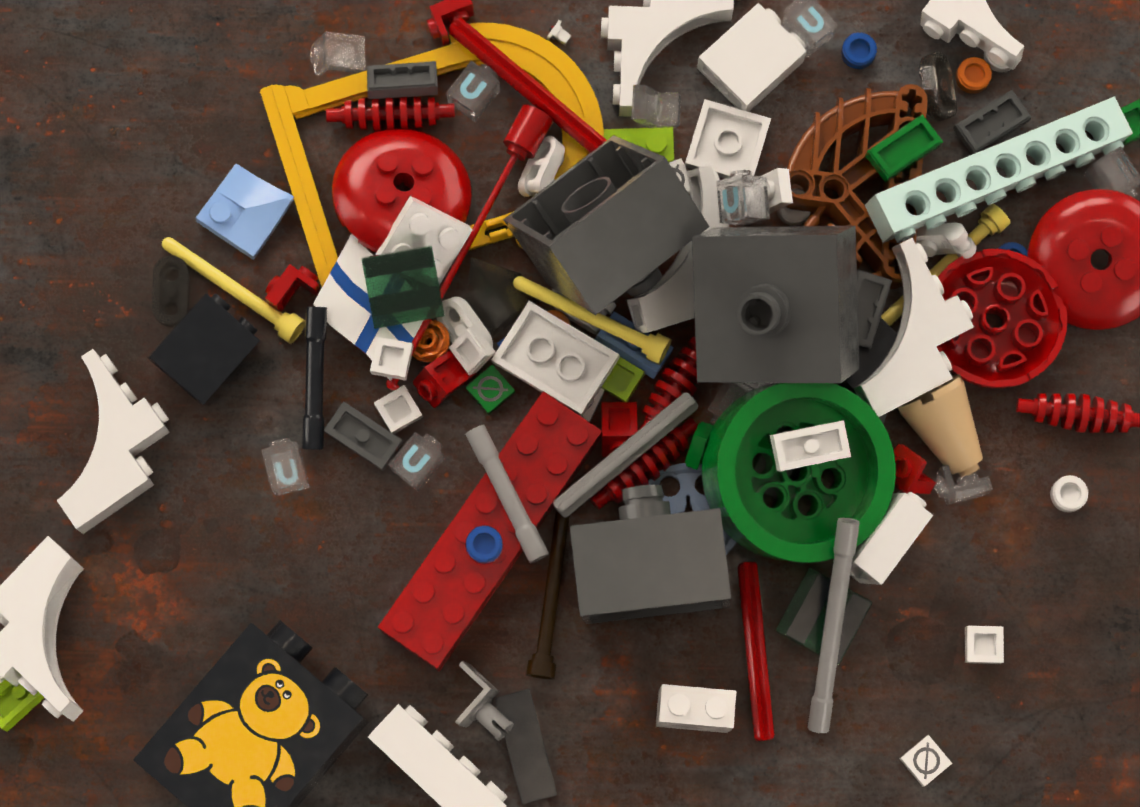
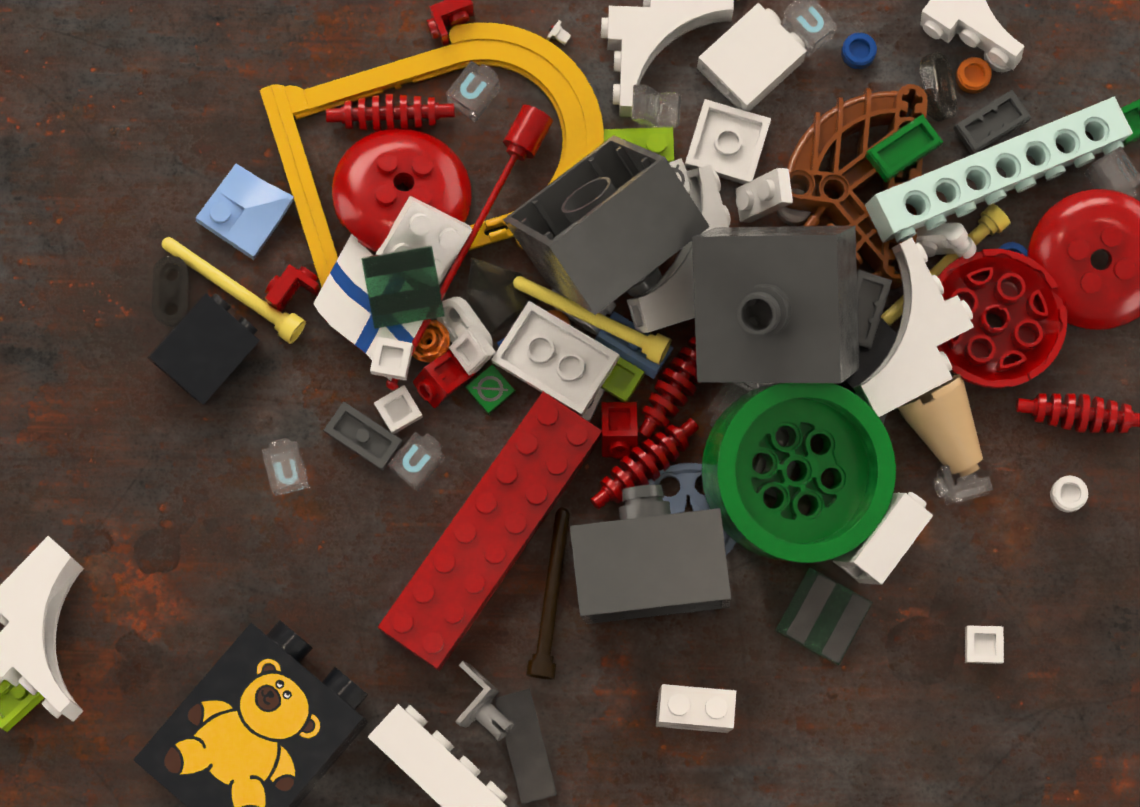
(124, 430): white arch -> none
(313, 418): black piece -> none
(338, 53): clear bracket -> none
(402, 80): dark grey plate -> none
(484, 544): blue tile -> none
(524, 529): light grey piece -> none
(525, 85): red axle -> none
(542, 168): white plate -> none
(625, 455): light grey axle -> none
(698, 445): green tile -> none
(742, 198): clear brick -> none
(755, 651): red axle -> none
(810, 445): white plate -> none
(844, 550): light grey piece -> none
(910, 472): red bracket -> none
(925, 761): white tile -> none

